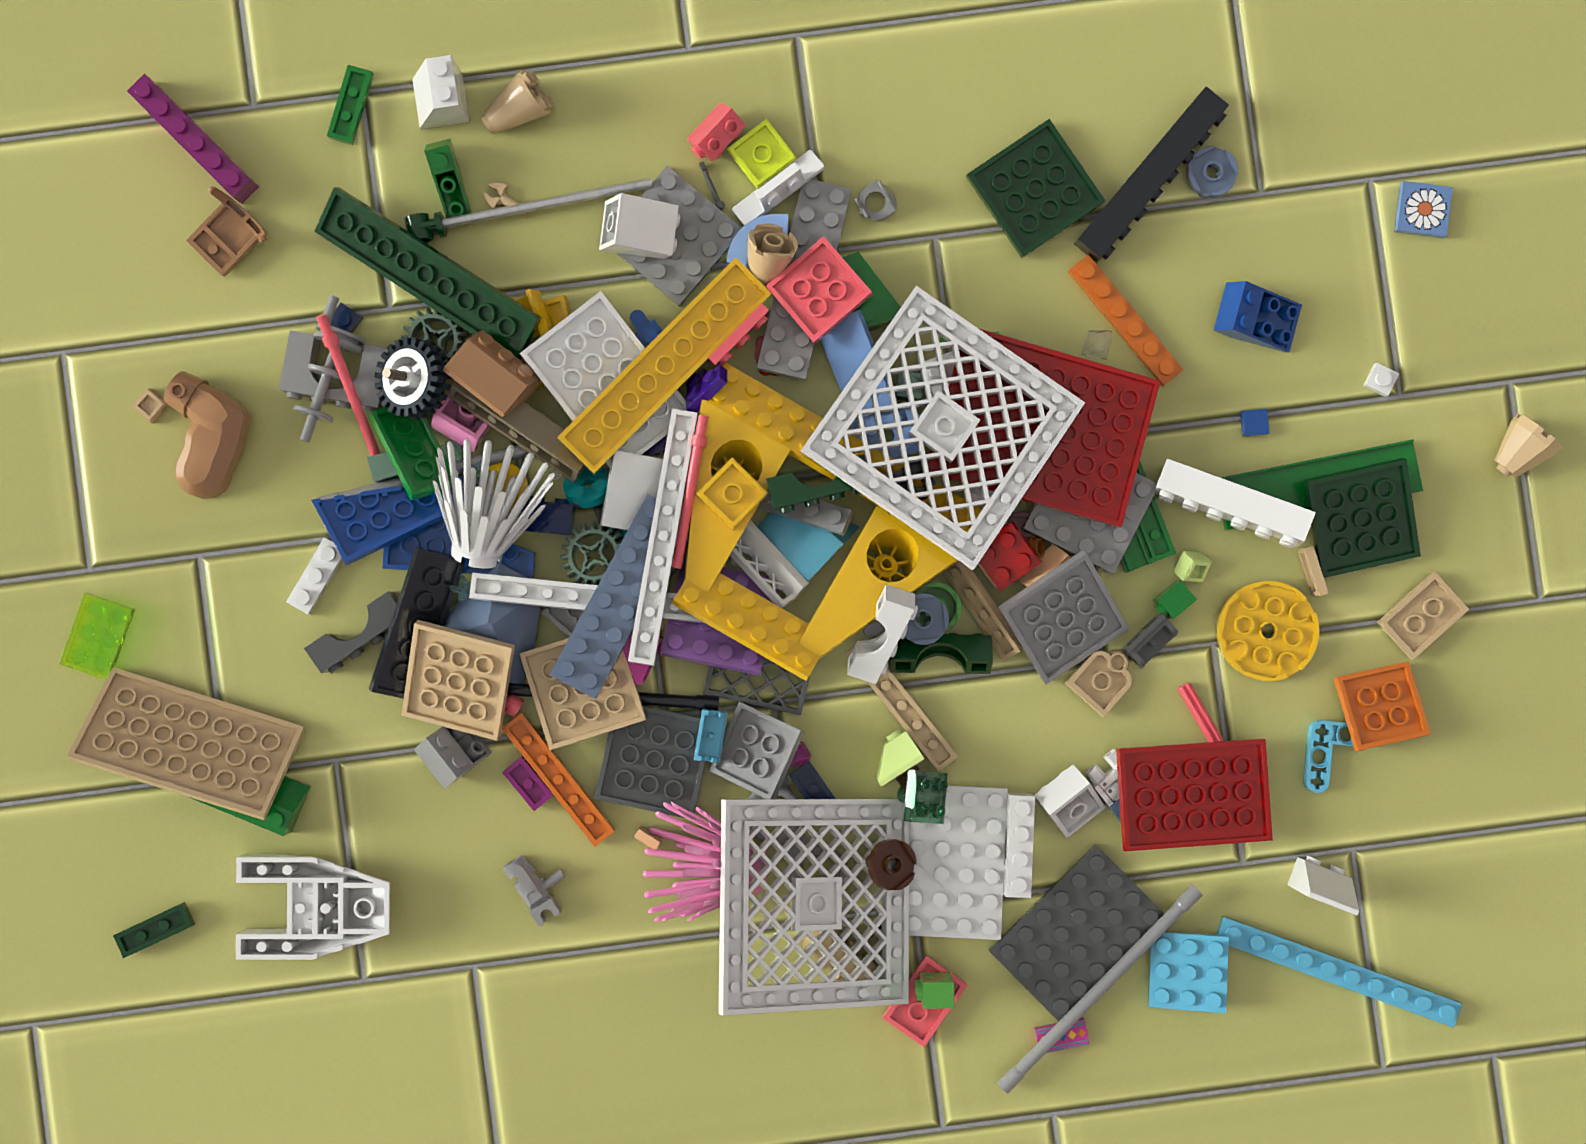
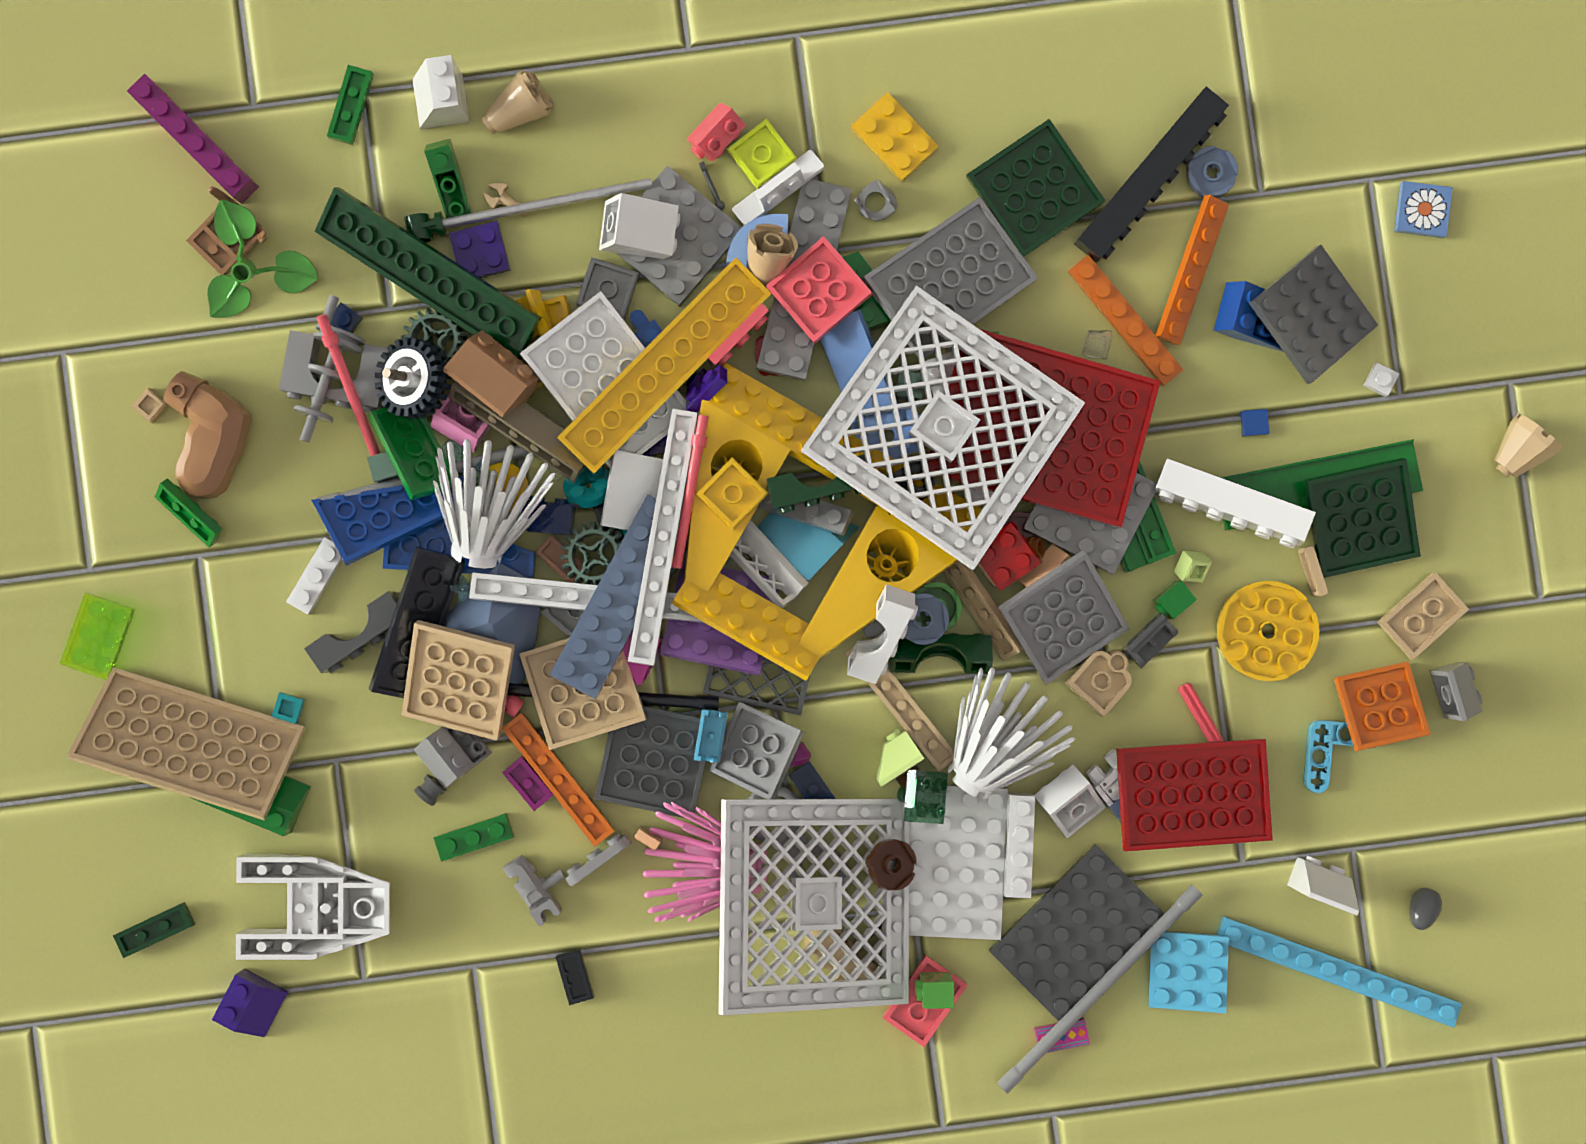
(188, 512): none -> green plate
(225, 293): none -> bright green plant
(250, 1004): none -> dark purple slope
(288, 707): none -> teal plate
(430, 790): none -> dark grey wheel
(473, 837): none -> green plate
(481, 249): none -> dark purple plate
(551, 551): none -> nougat tile
(574, 976): none -> black plate
(597, 858): none -> light grey plate
(613, 281): none -> flat silver plate
(894, 137): none -> yellow plate
(960, 263): none -> light grey plate
(986, 750): none -> white plant
(1192, 270): none -> orange plate
(1313, 314): none -> dark grey plate
(1424, 908): none -> dark grey animal
(1456, 691): none -> light grey slope

